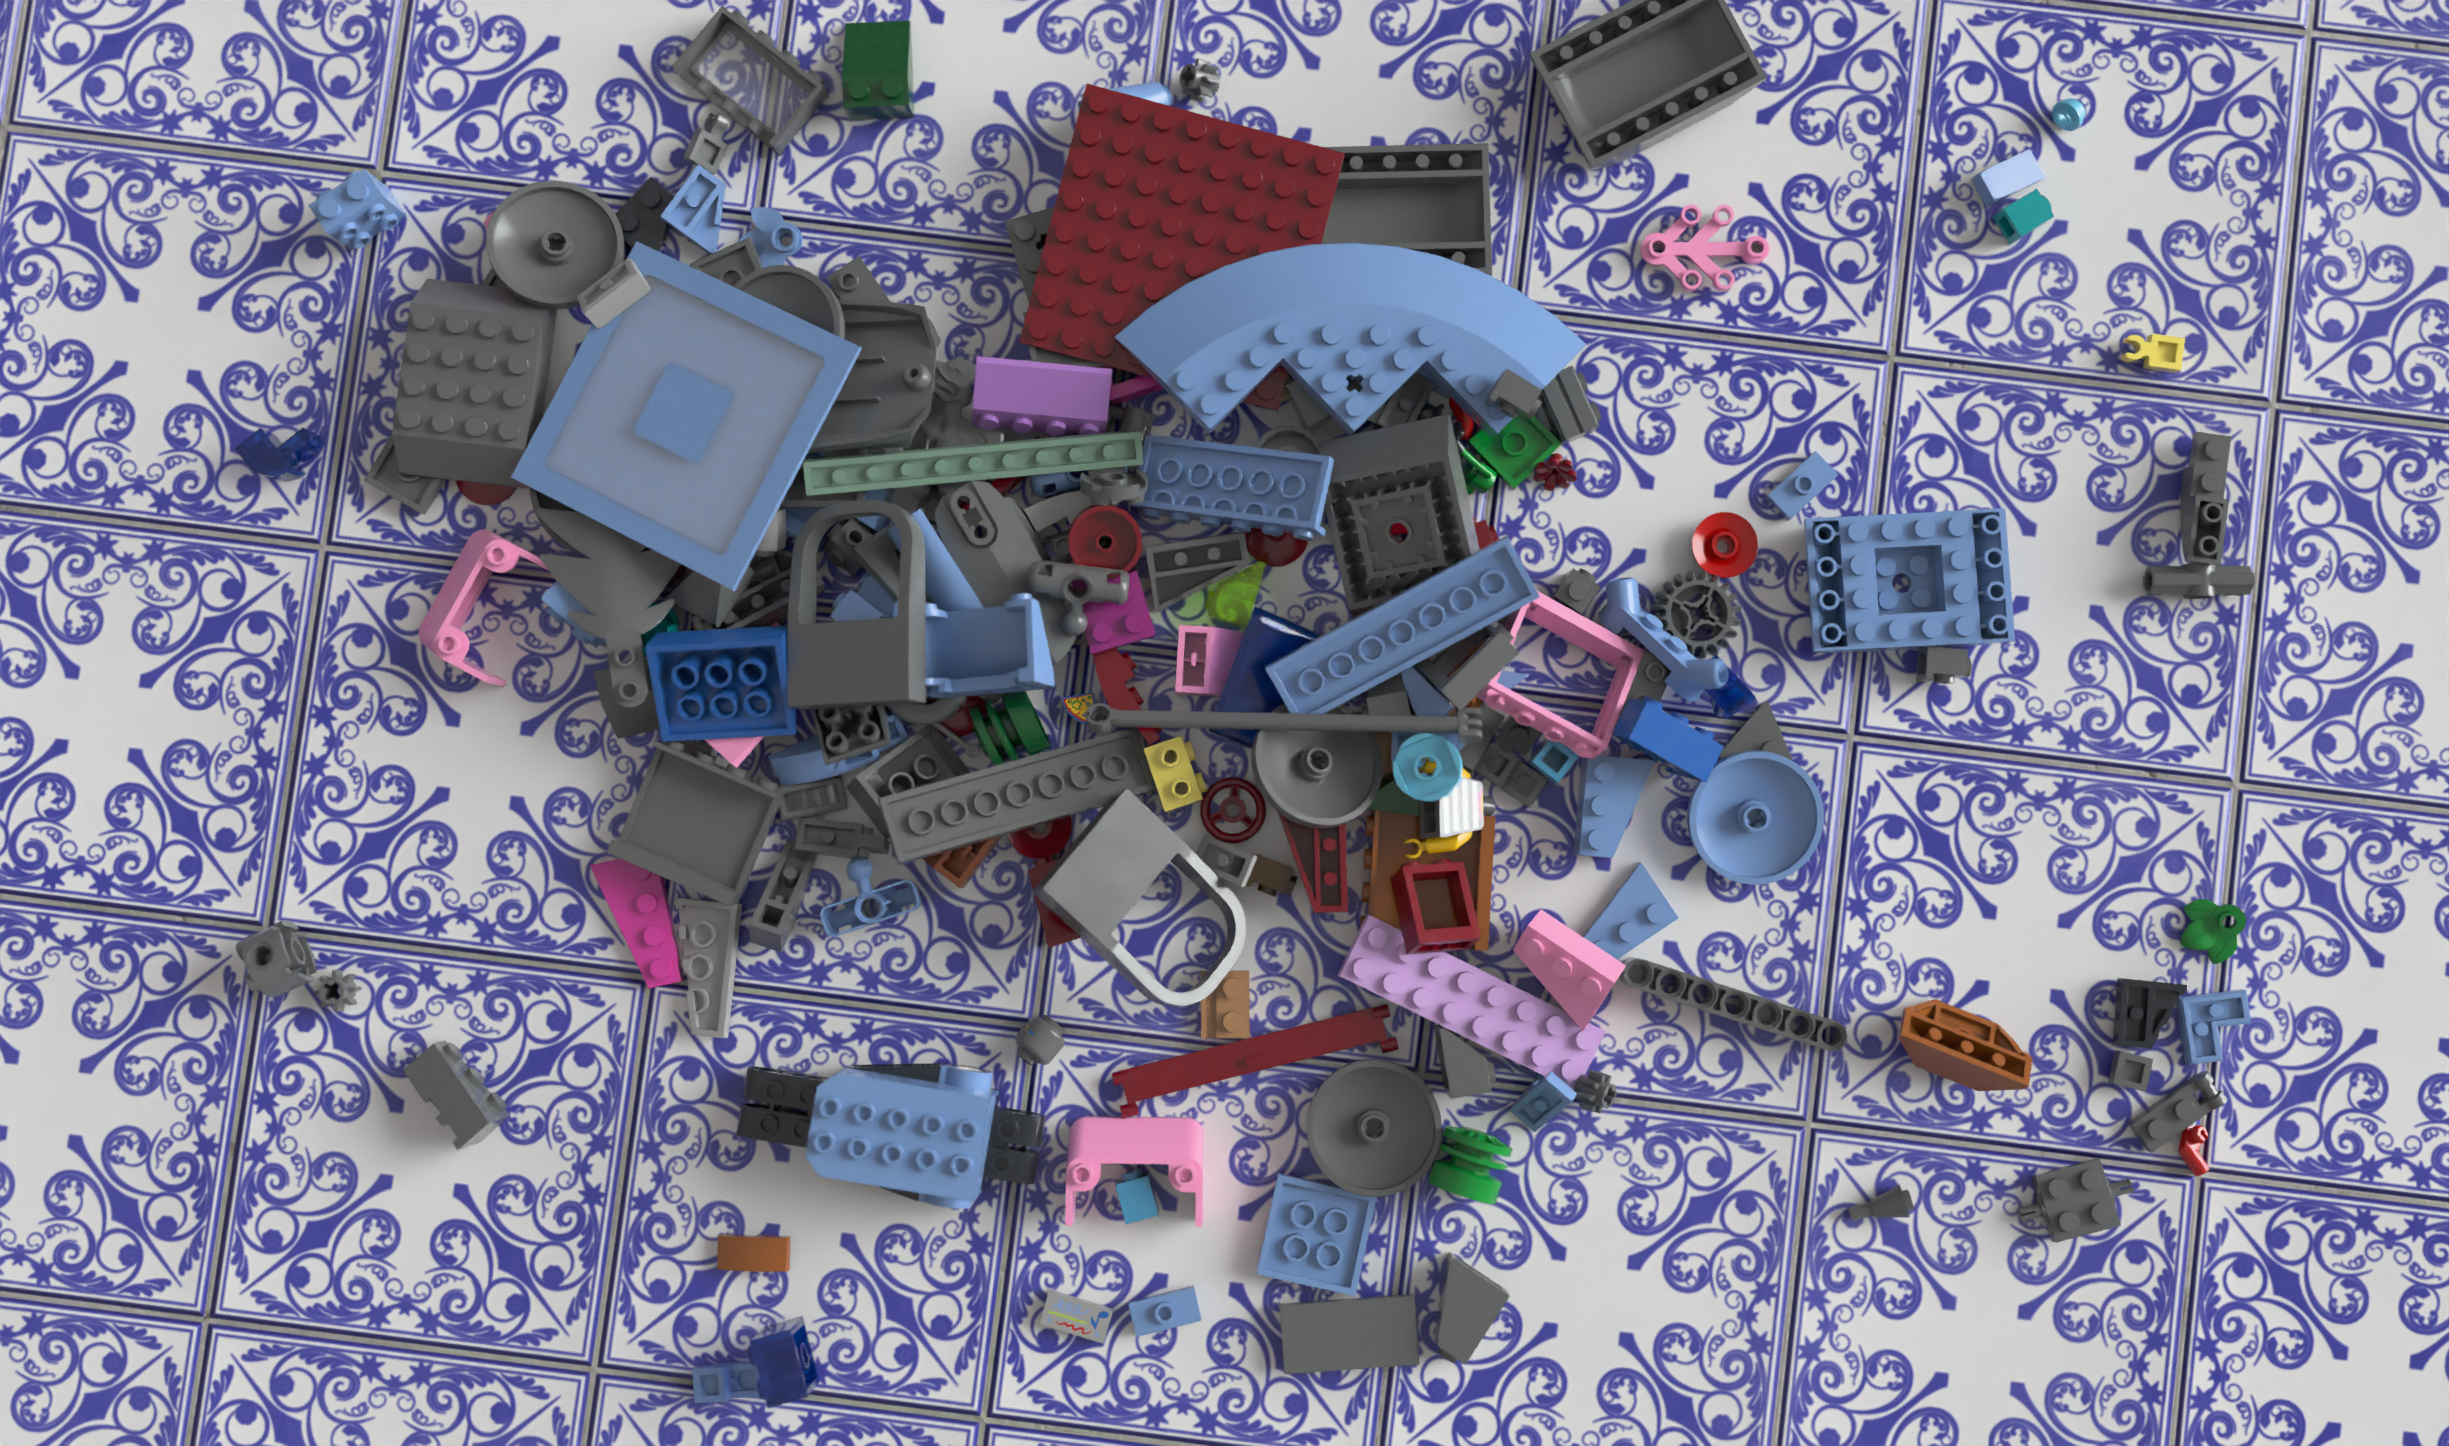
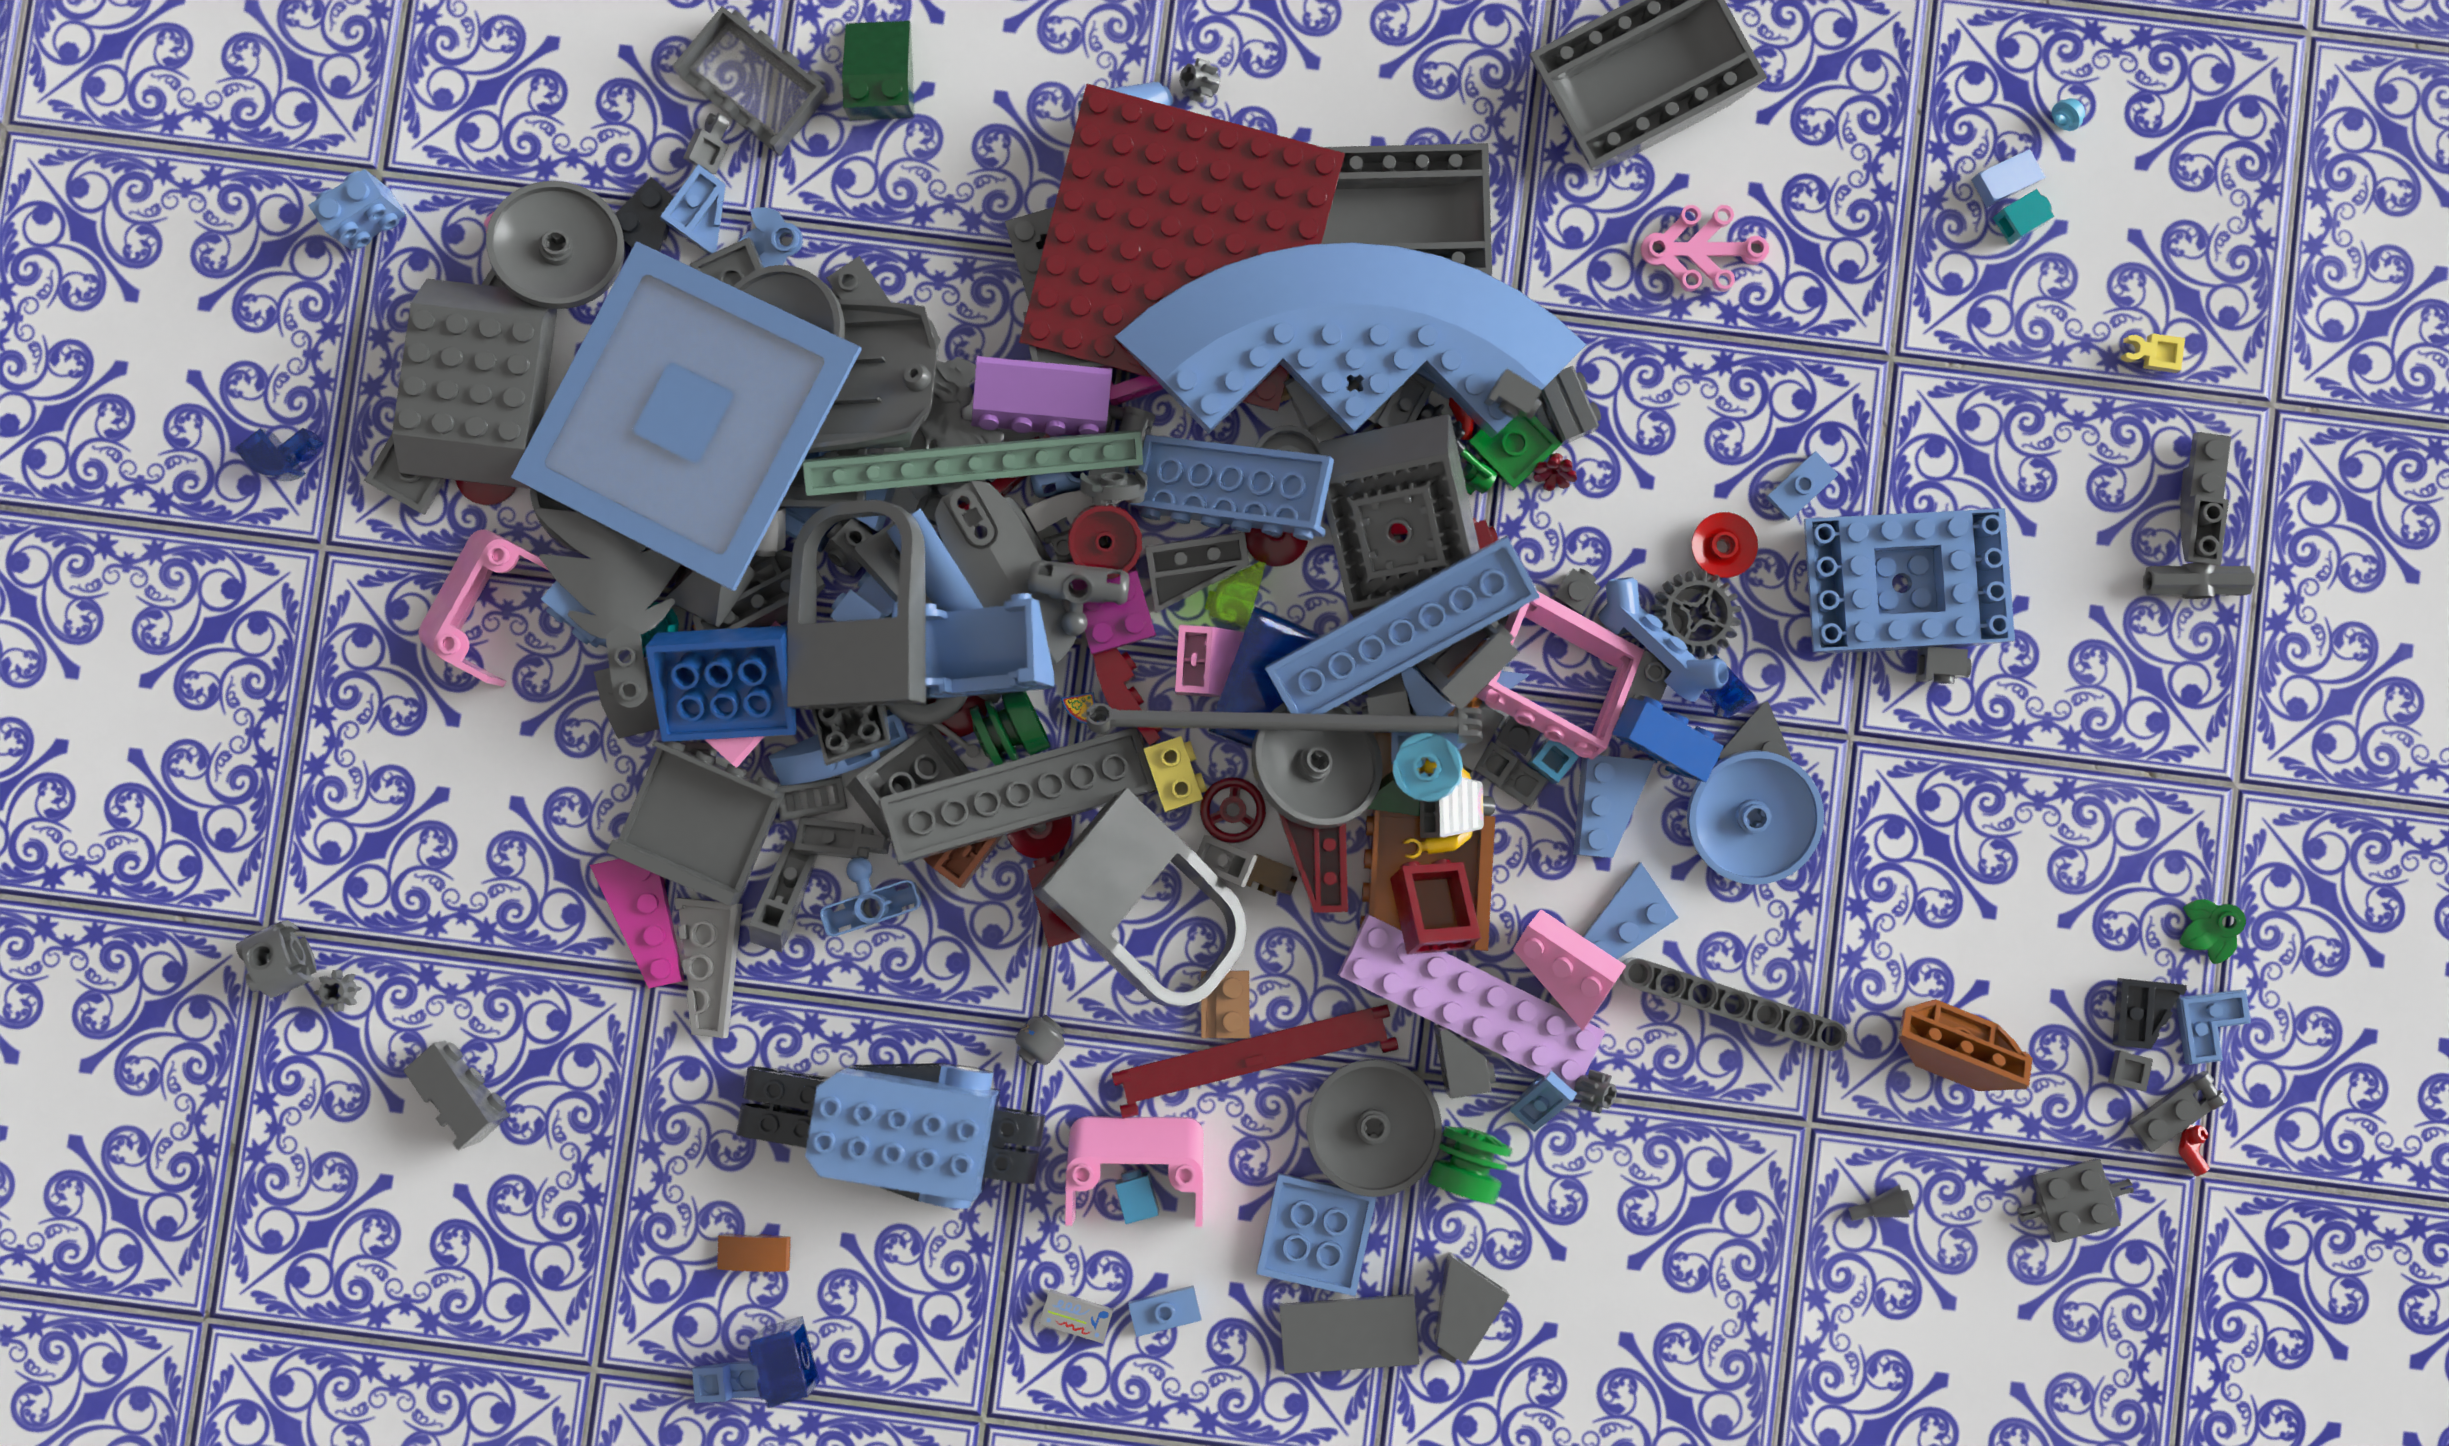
(613, 293): light grey slope -> none

